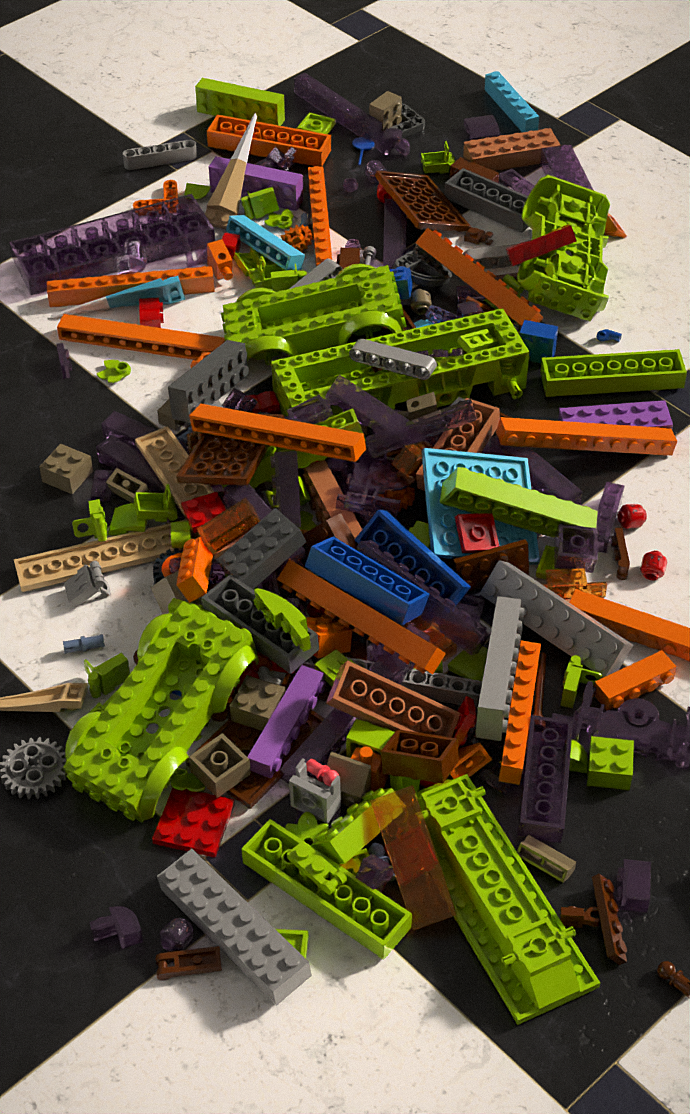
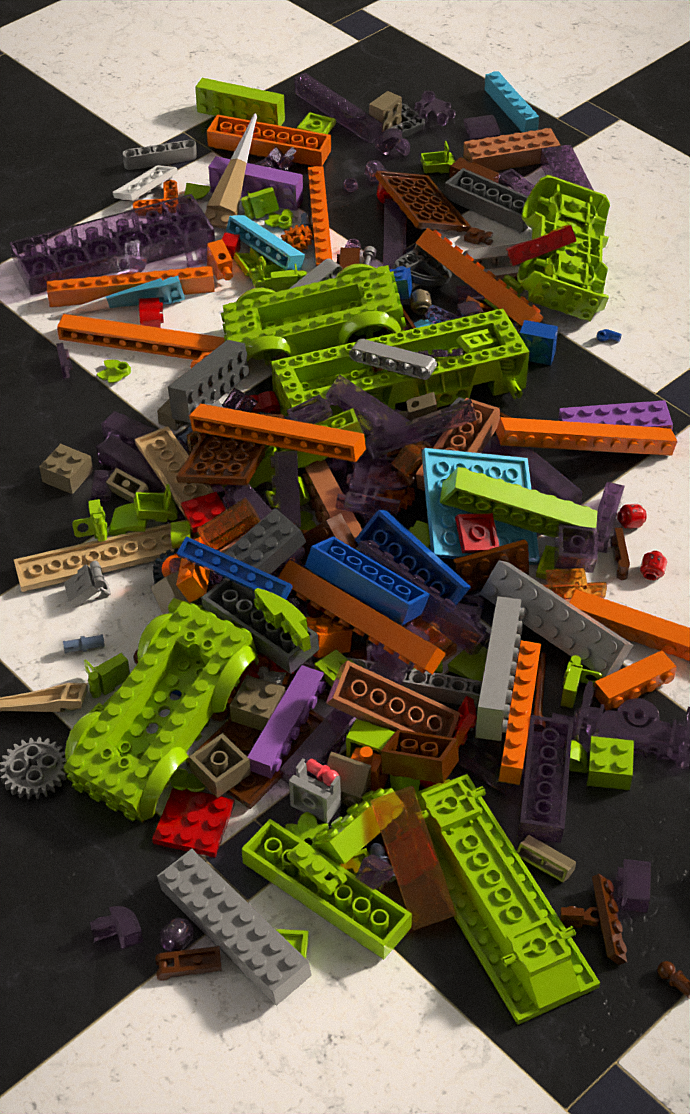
(145, 182): none -> white plate
(232, 568): none -> blue plate
(362, 144): blue piece -> none
(370, 421): none -> head
(429, 98): none -> clear purple plant
(470, 760): orange slope -> none
(613, 228): orange slope -> none
(613, 372): lime brick -> none

